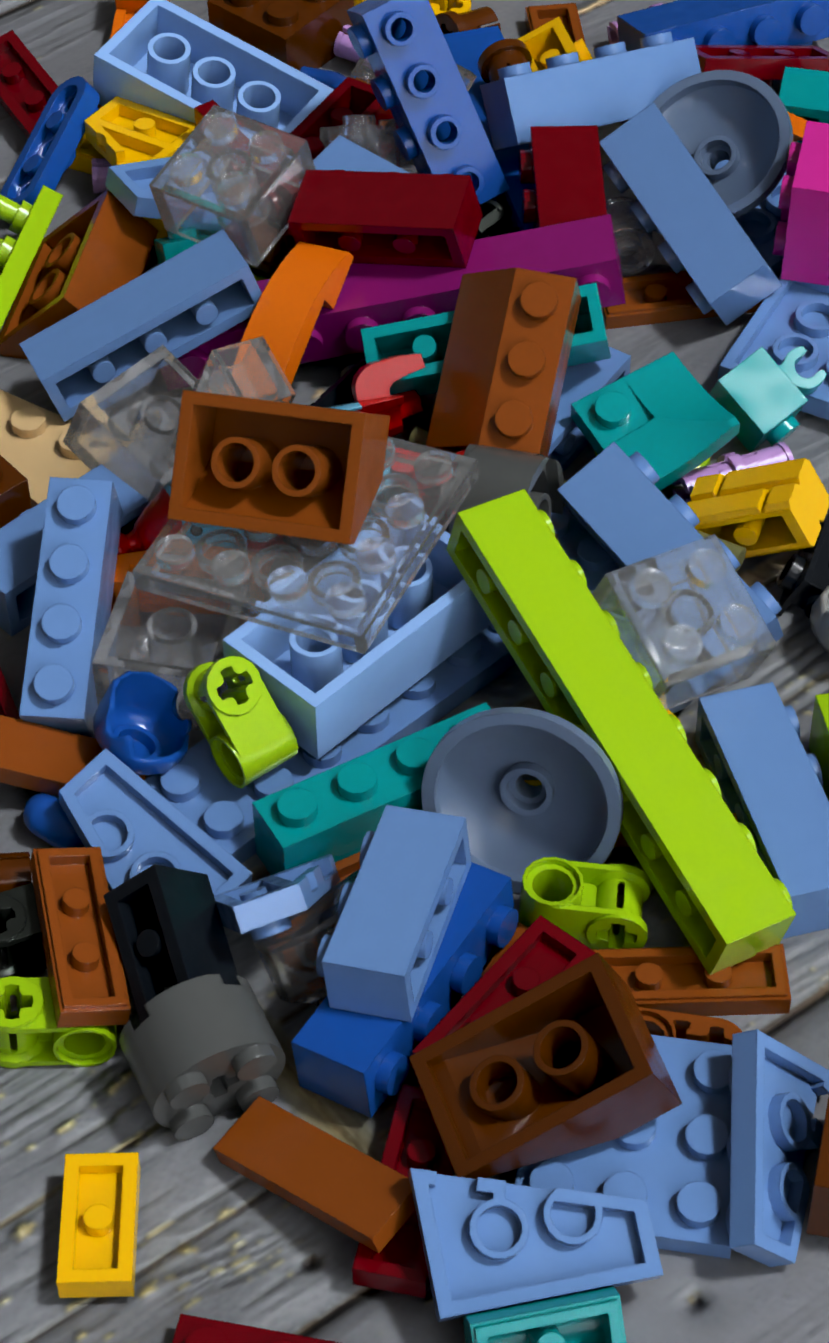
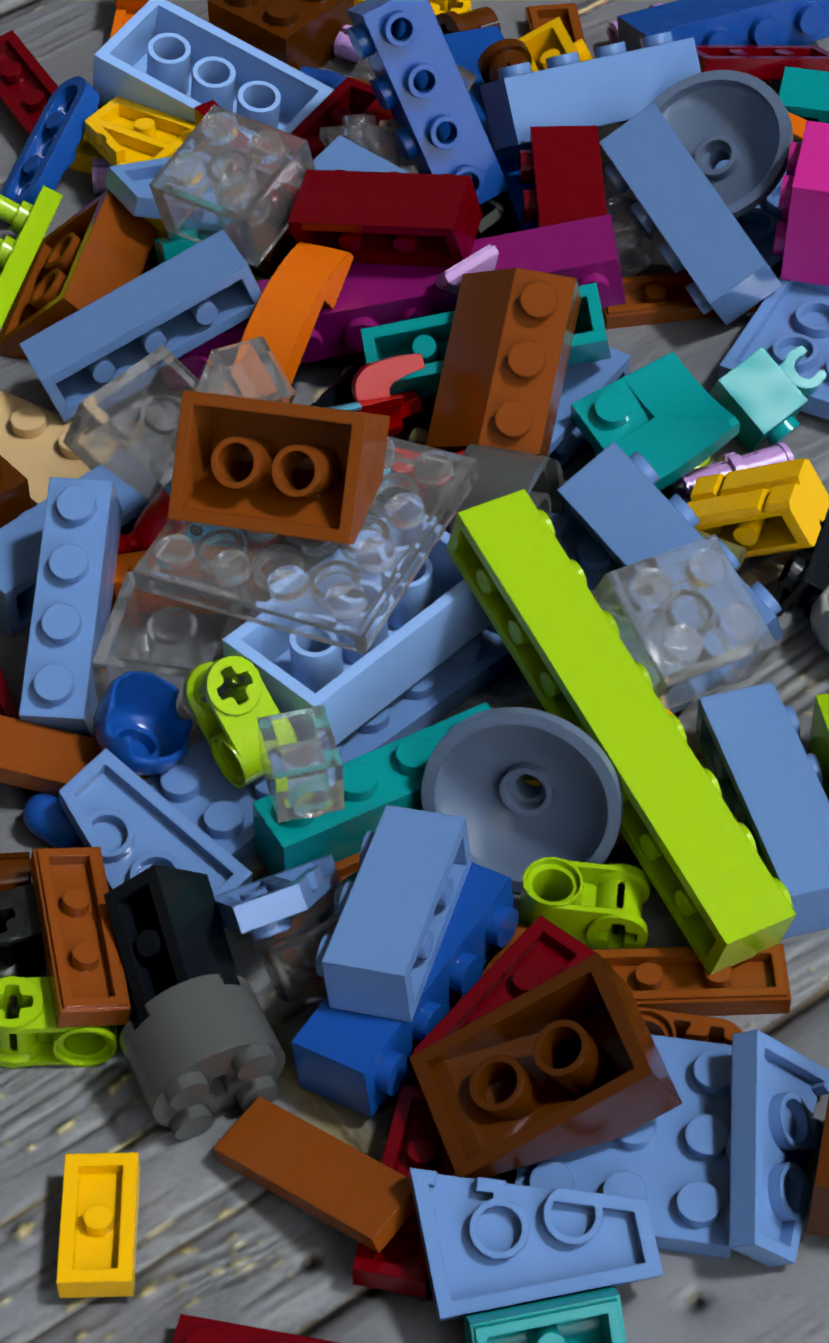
(301, 763): none -> clear brick
(481, 261): none -> lavender slope

